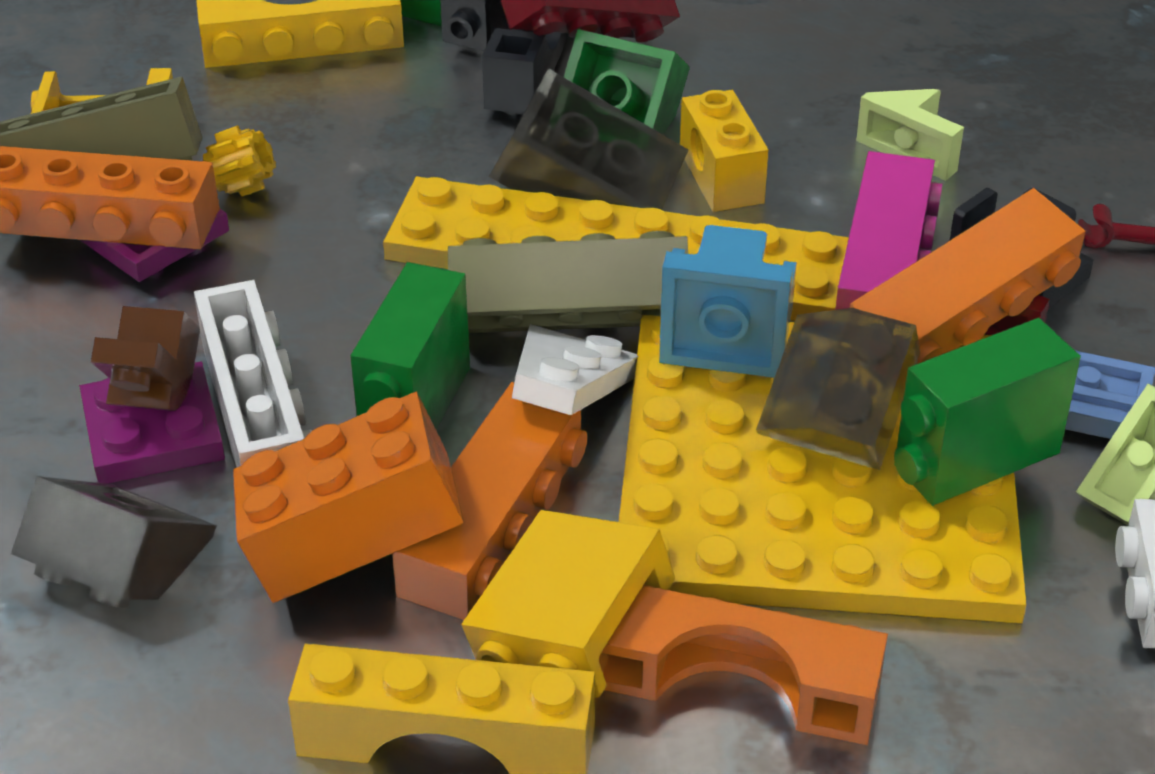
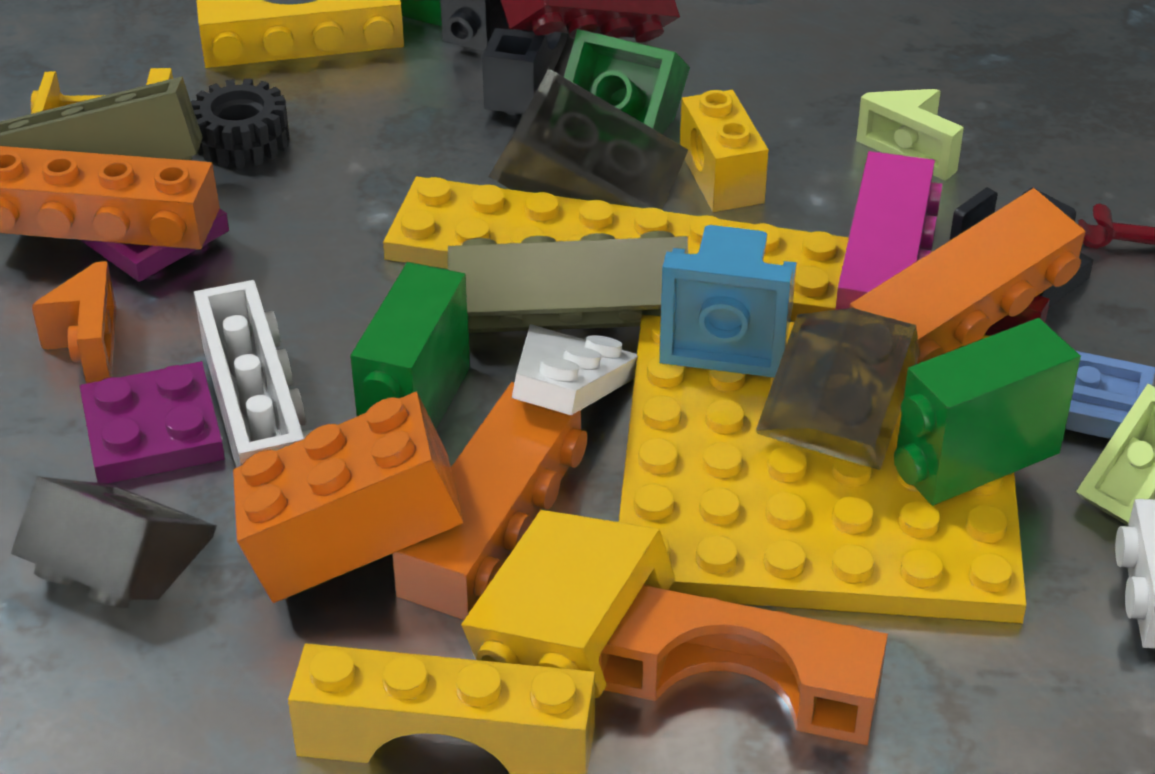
(81, 318): none -> orange slope
(150, 358): reddish brown brick -> none
(240, 160): yellow gear -> none
(241, 122): none -> black tyre

